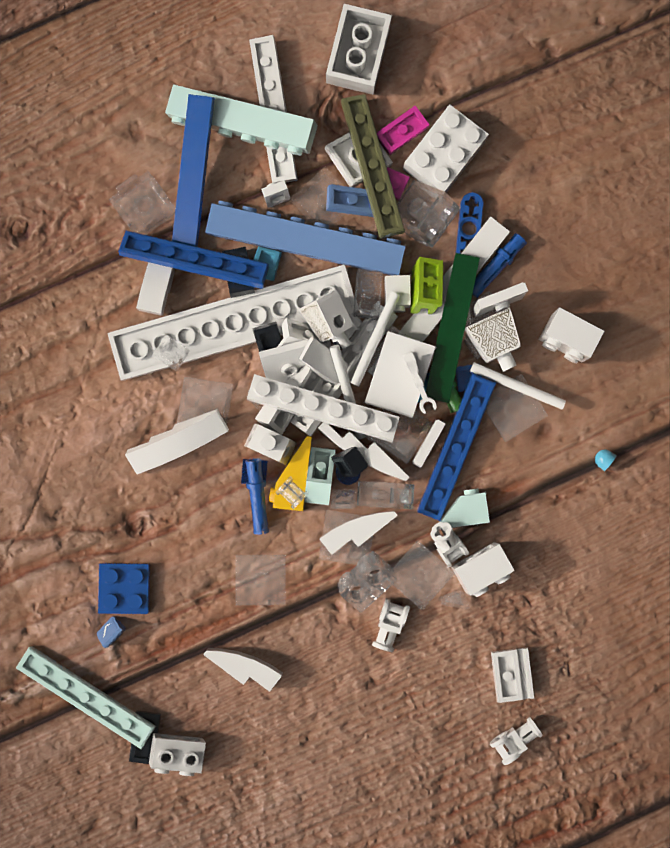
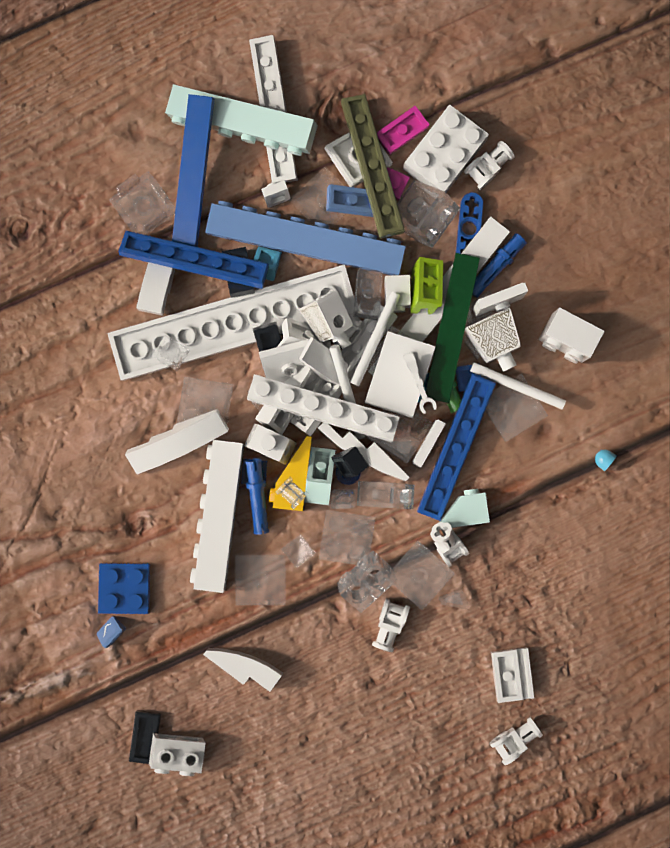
(85, 697): light aqua tile -> none
(218, 516): none -> white brick
(298, 551): none -> clear slope
(357, 529): white slope -> none
(358, 49): white brick -> none
(483, 569): white brick -> none
(486, 167): none -> white connector

